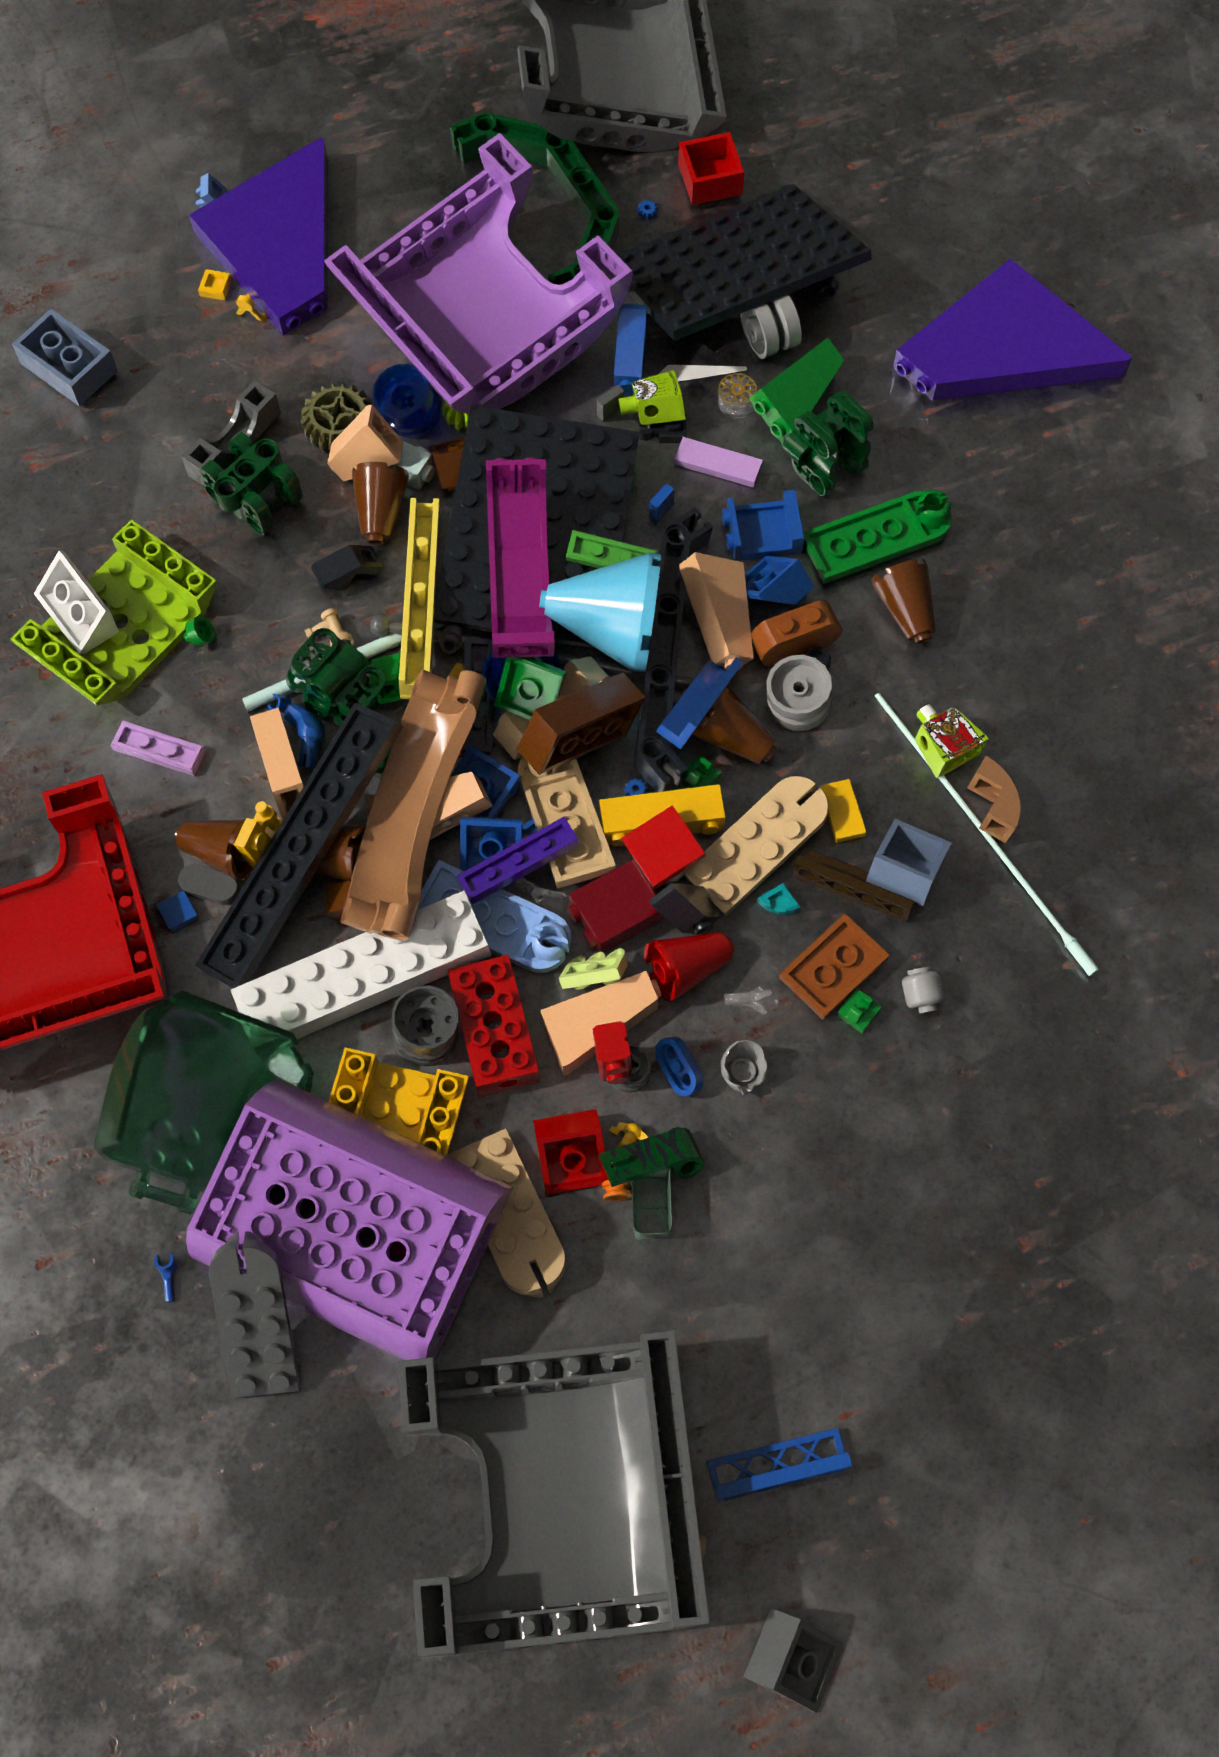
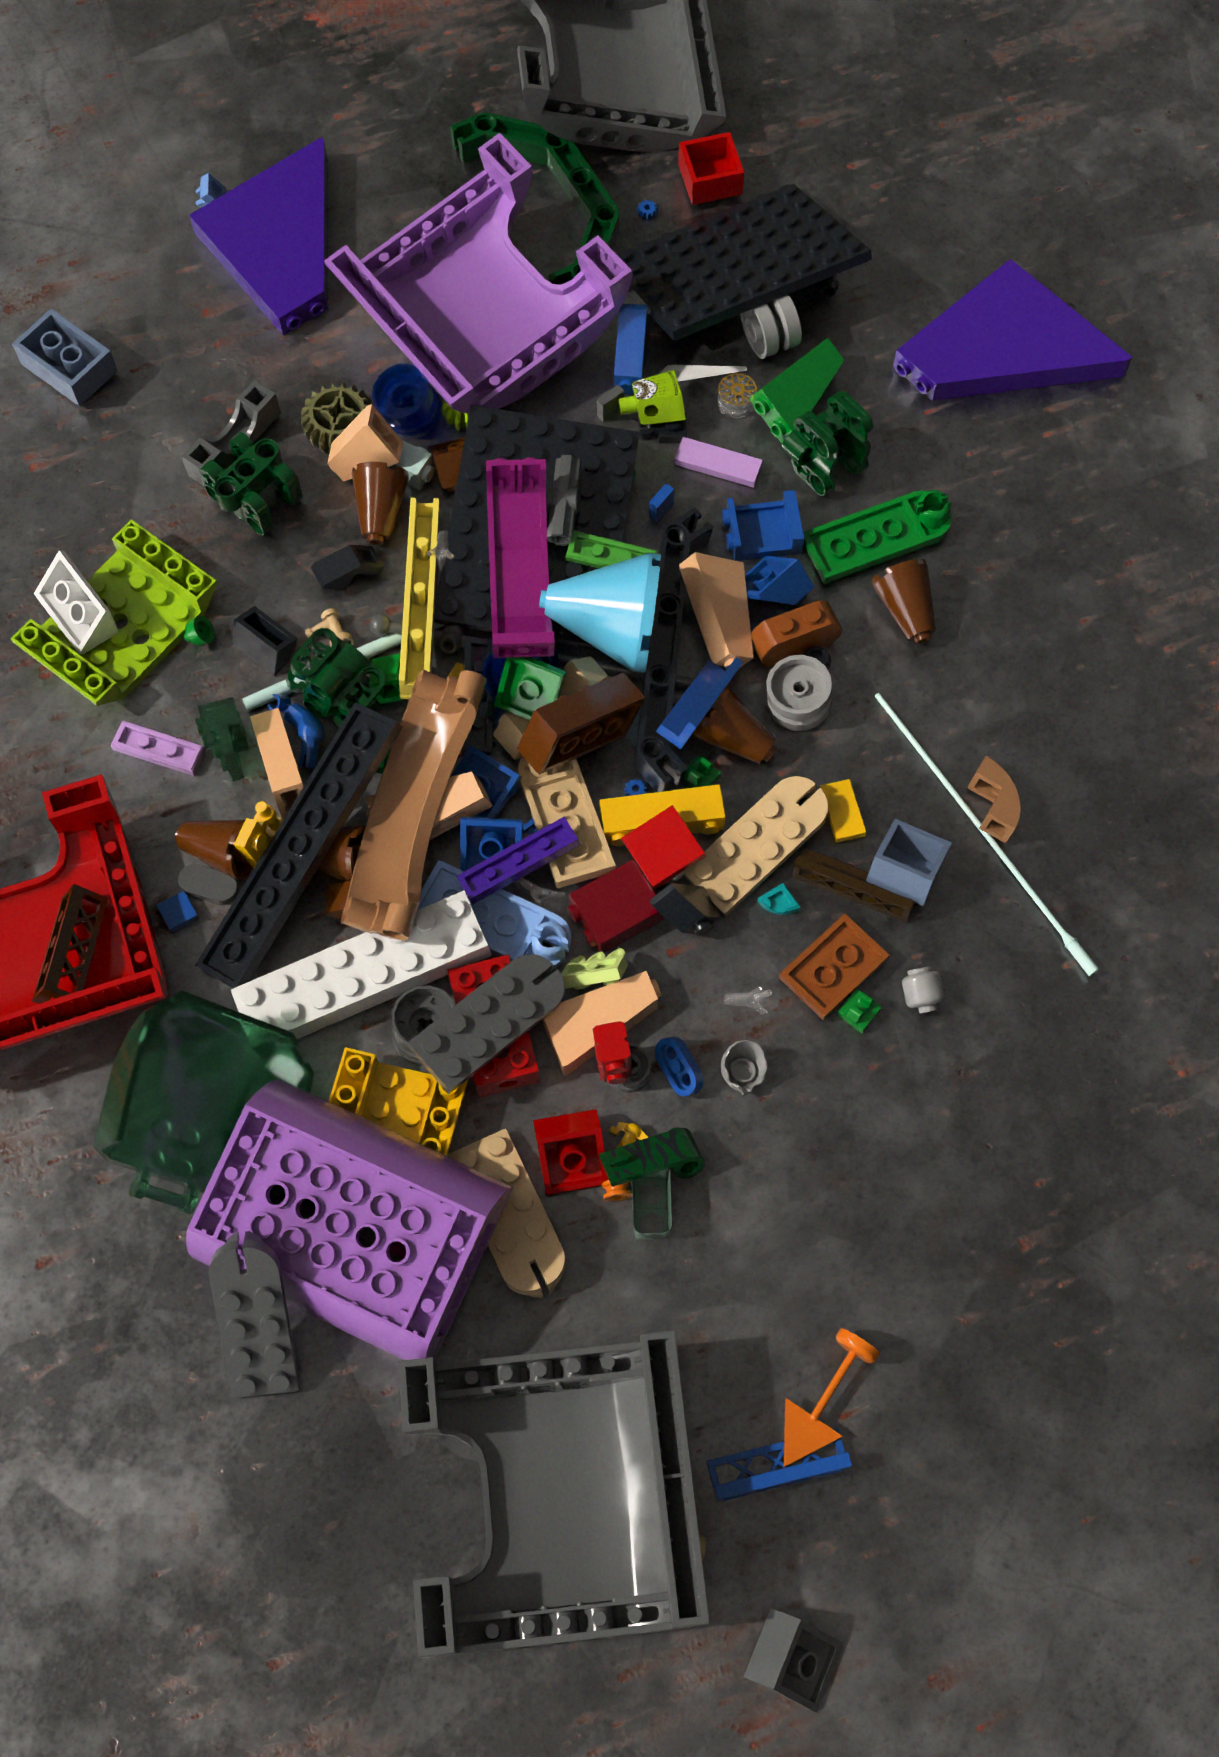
(60, 939): none -> dark brown fence
(167, 1272): blue hand -> none
(215, 284): yellow tile -> none
(224, 734): none -> clear green brick
(247, 304): yellow piece -> none
(263, 640): none -> black brick
(441, 551): none -> clear bar
(488, 1020): none -> dark grey plate
(564, 500): none -> dark grey piece
(686, 961): red cone -> none
(803, 1430): none -> orange piece
(948, 739): torso -> none

